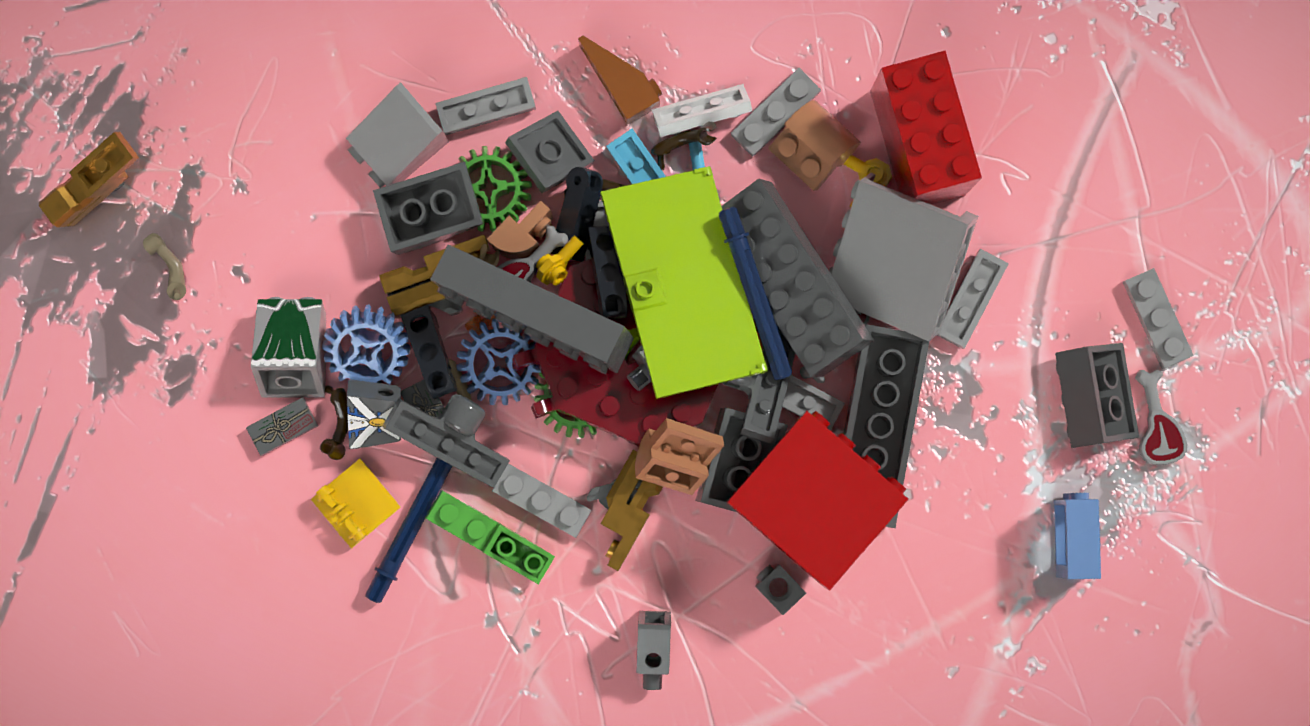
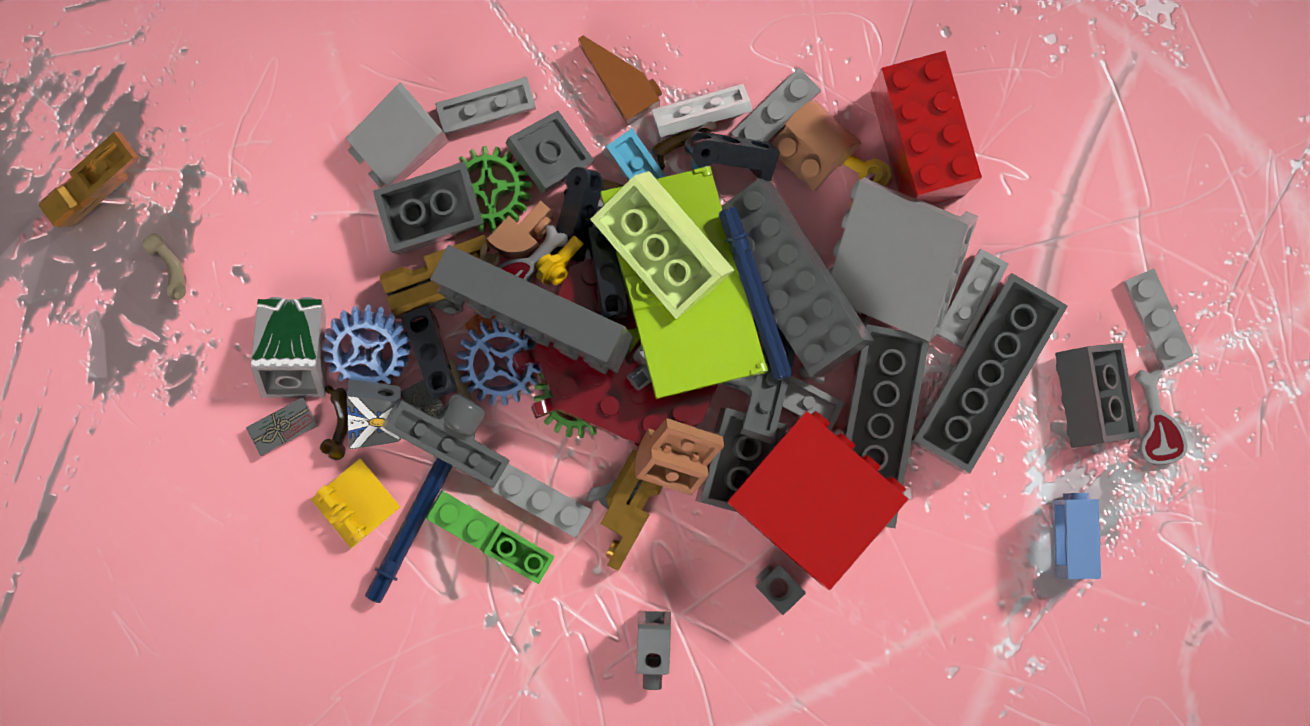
(661, 244): none -> yellowish green slope
(733, 151): none -> black leg
(988, 373): none -> dark grey brick

